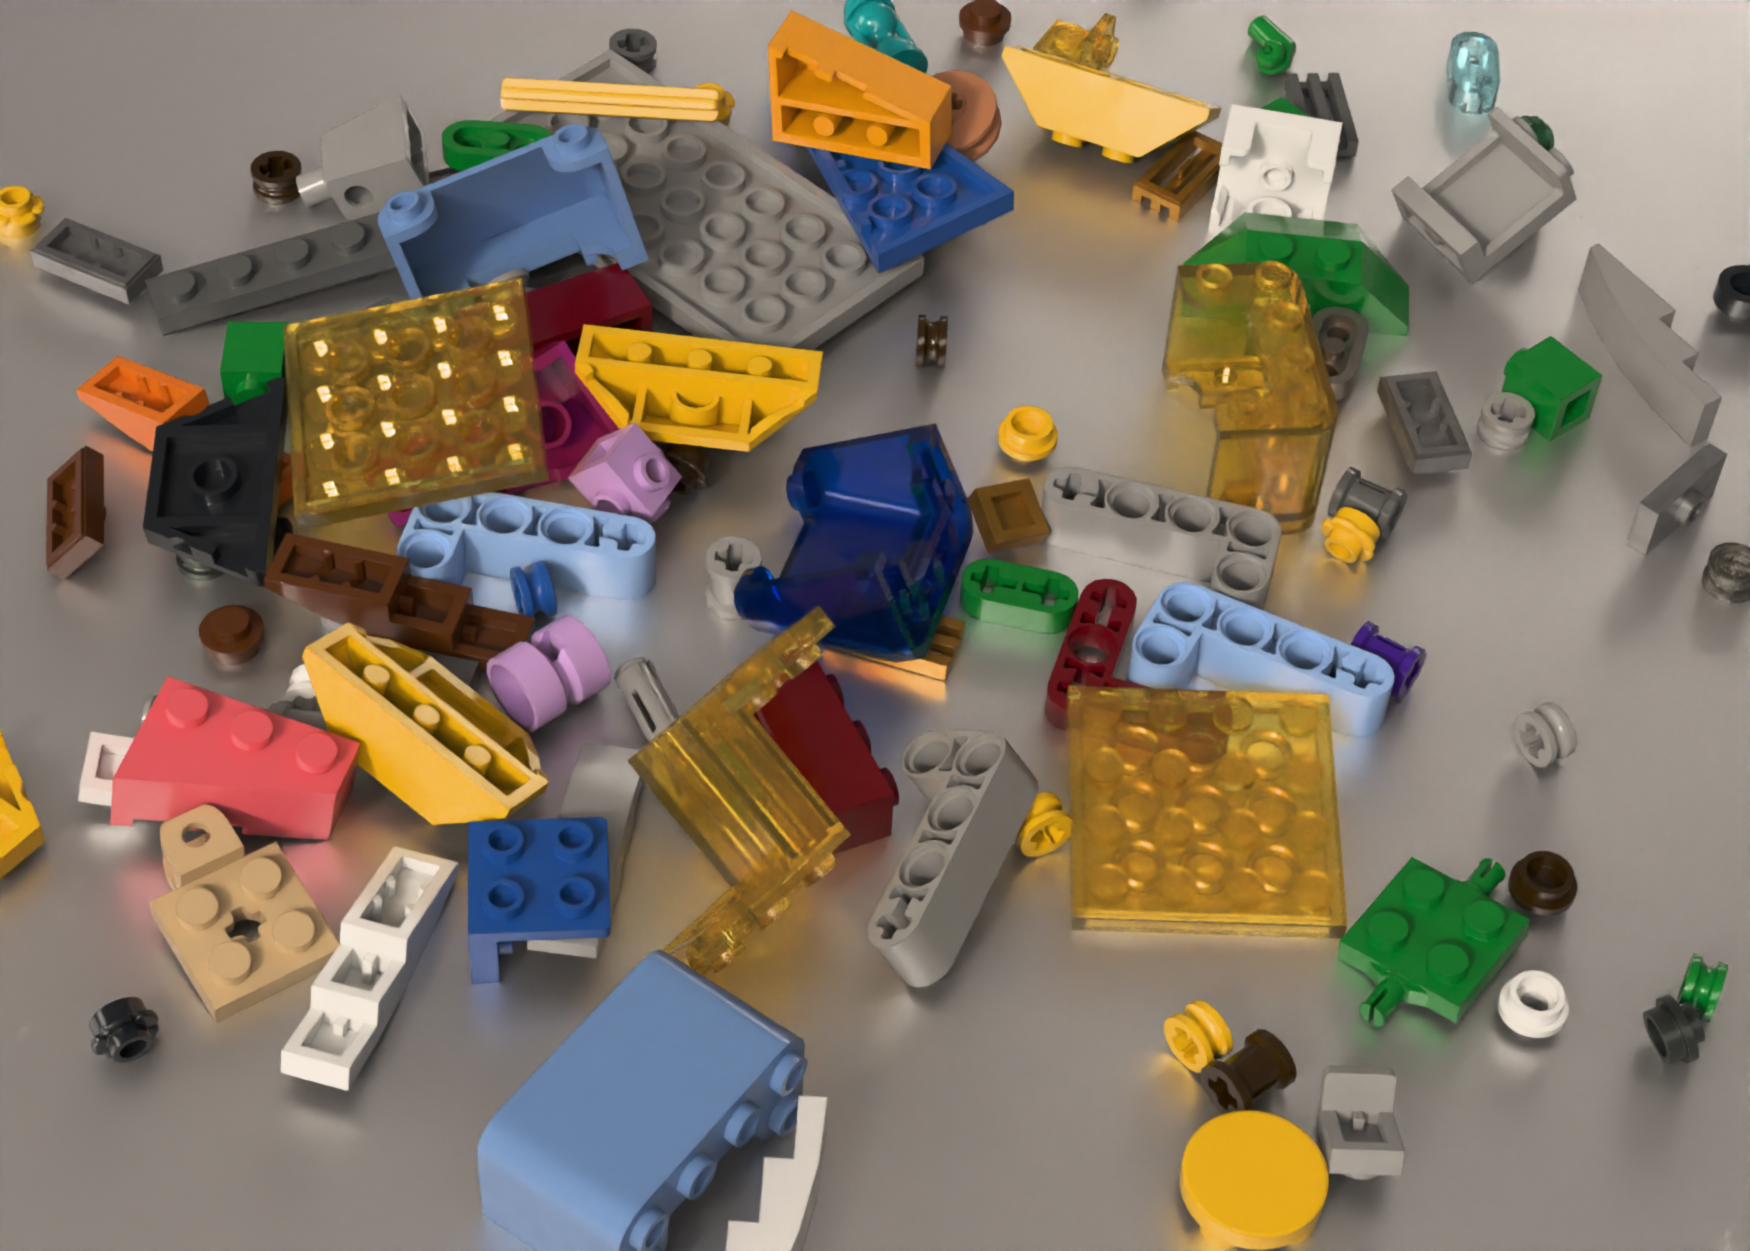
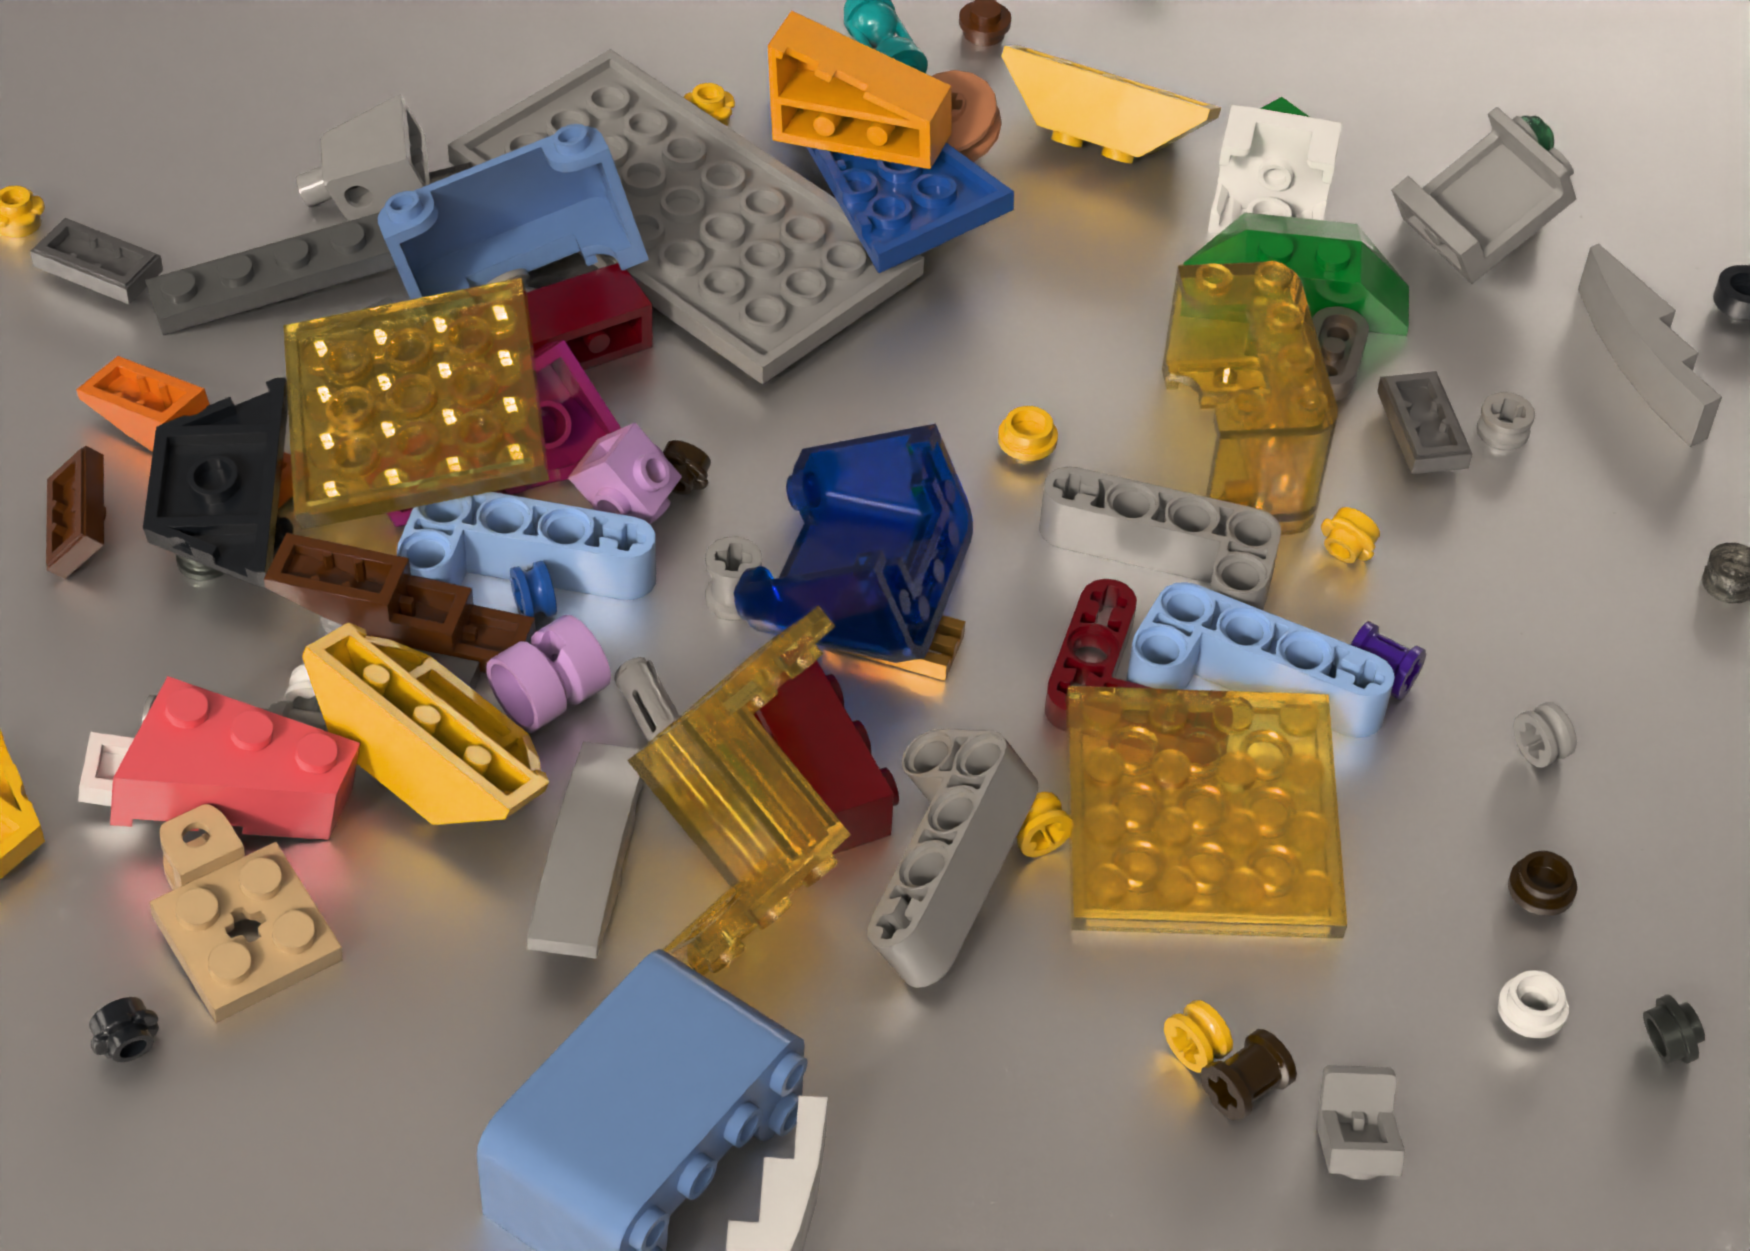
(232, 634): reddish brown plate -> none
(251, 358): green brick -> none
(275, 177): dark brown bush -> none
(370, 968): white slope -> none
(477, 141): green plate -> none
(534, 885): blue bracket -> none
(610, 99): yellow axle -> none
(636, 47): dark grey bush -> none
(696, 386): yellow wedge -> none
(931, 341): dark brown bush -> none
(1008, 515): pearl gold plate -> none
(1018, 596): green beam -> none
(1073, 43): clear yellow bracket -> none
(1190, 183): pearl gold tile -> none
(1253, 1181): yellow tile -> none
(1276, 46): green arm -> none
(1338, 103): dark grey tile -> none
(1371, 499): dark grey bush -> none
(1432, 940): green plate -> none
(1464, 73): clear light blue beam -> none
(1555, 384): green brick -> none
(1676, 499): flat silver plate -> none
(1702, 986): green bush -> none

